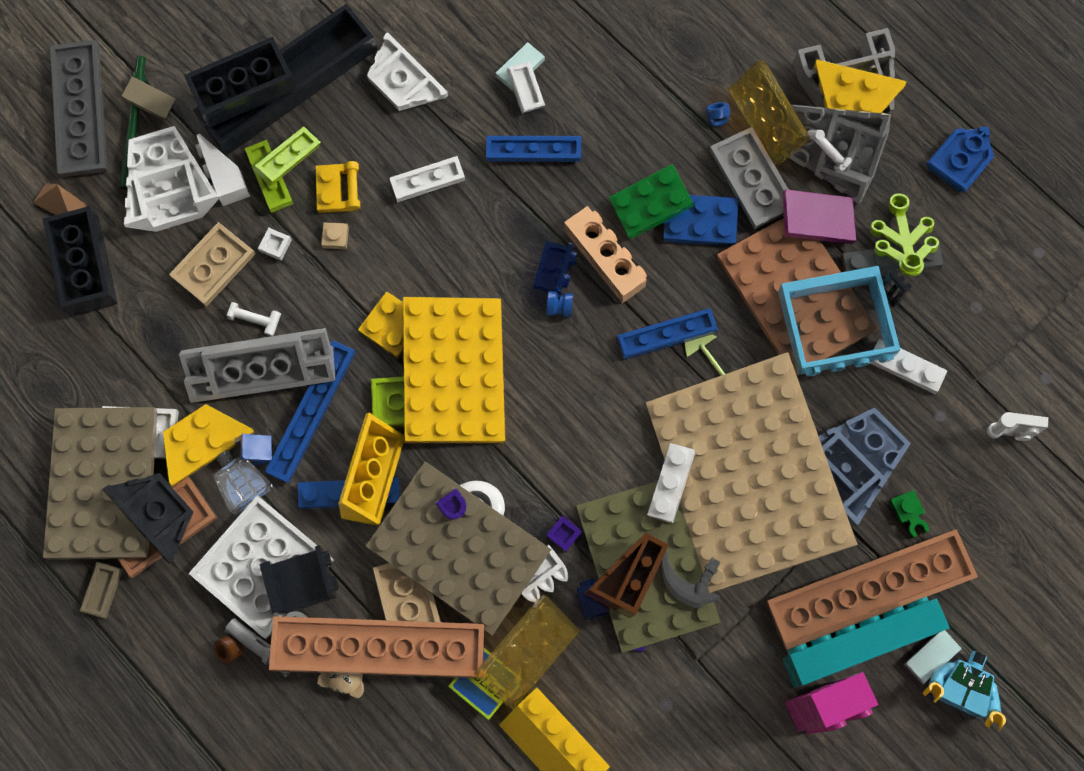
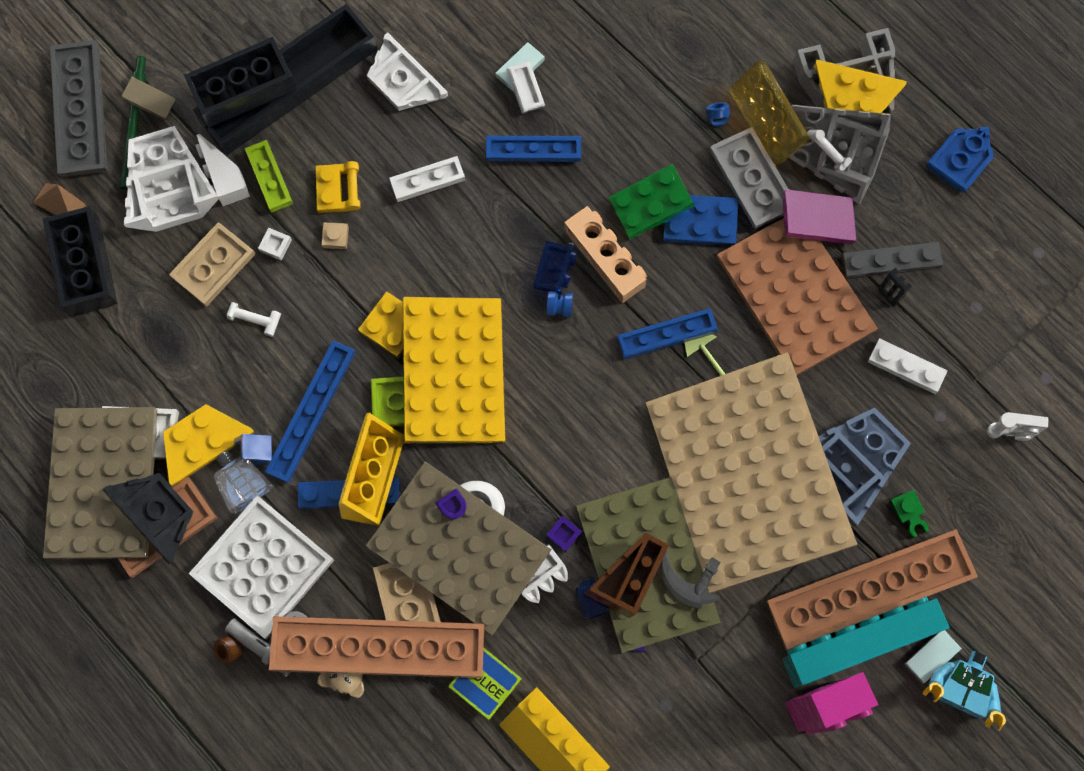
(101, 590): dark tan tile -> none
(258, 365): light grey slope -> none
(286, 156): lime plate -> none
(299, 581): black panel -> none
(527, 652): clear yellow plate -> none
(671, 483): white plate -> none
(831, 283): medium azure window -> none
(904, 238): lime plant -> none

